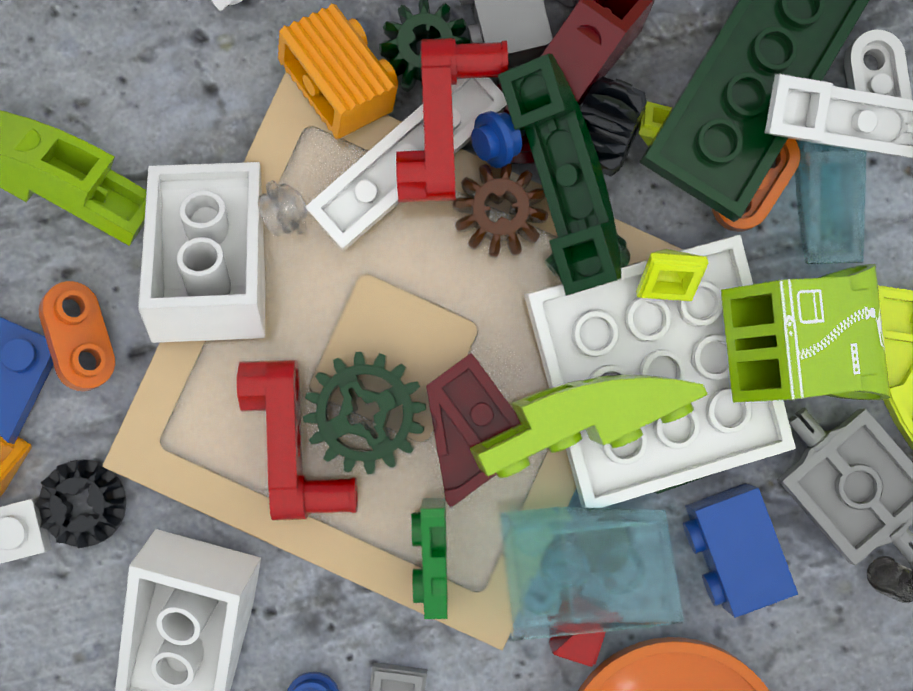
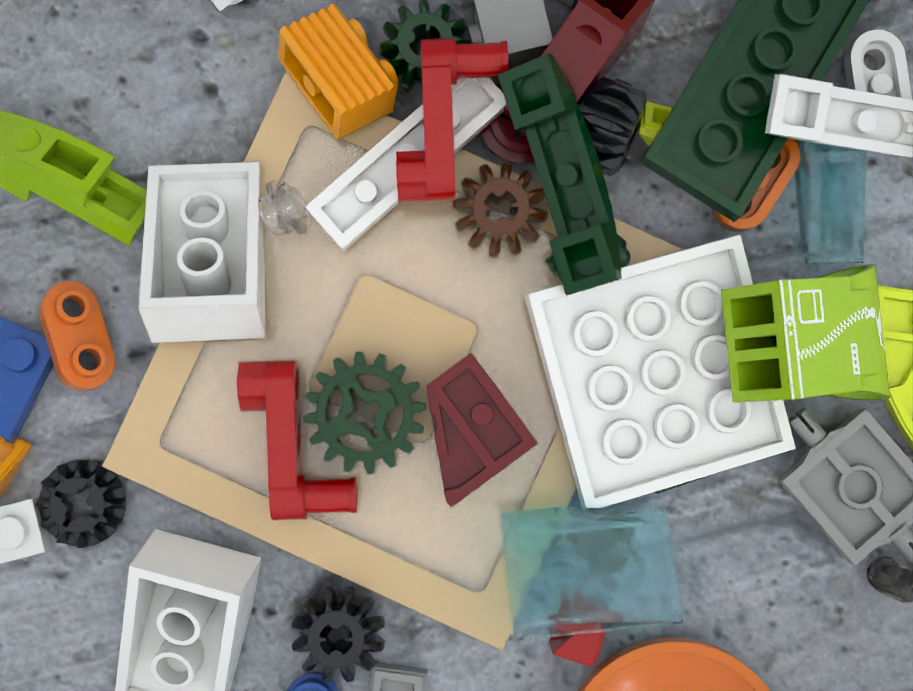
(341, 653): none -> black gear
(430, 581): green wing -> none
(495, 138): blue plate -> none
(605, 406): lime slope -> none
(672, 275): neon yellow slope -> none
(739, 550): blue brick -> none

